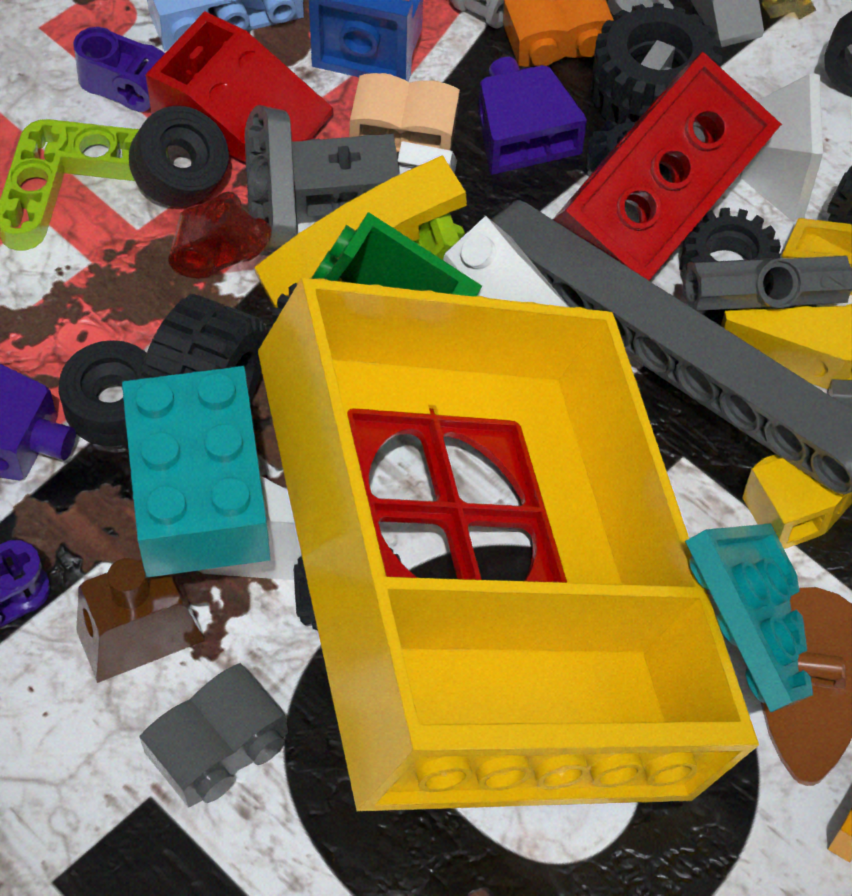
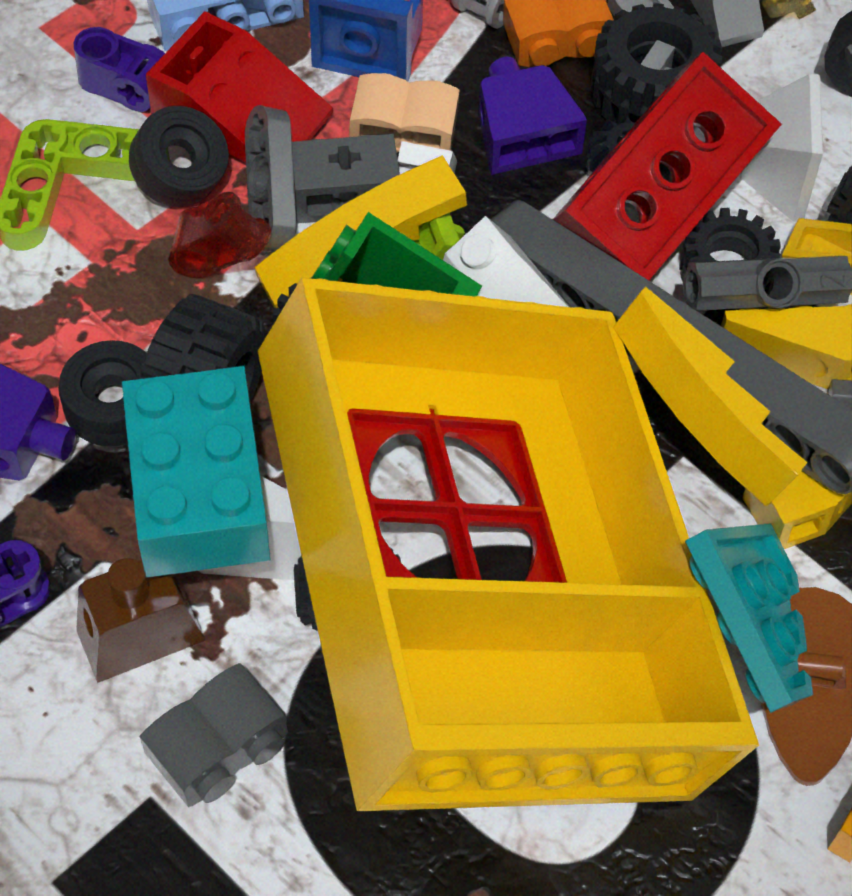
(713, 407): none -> yellow slope

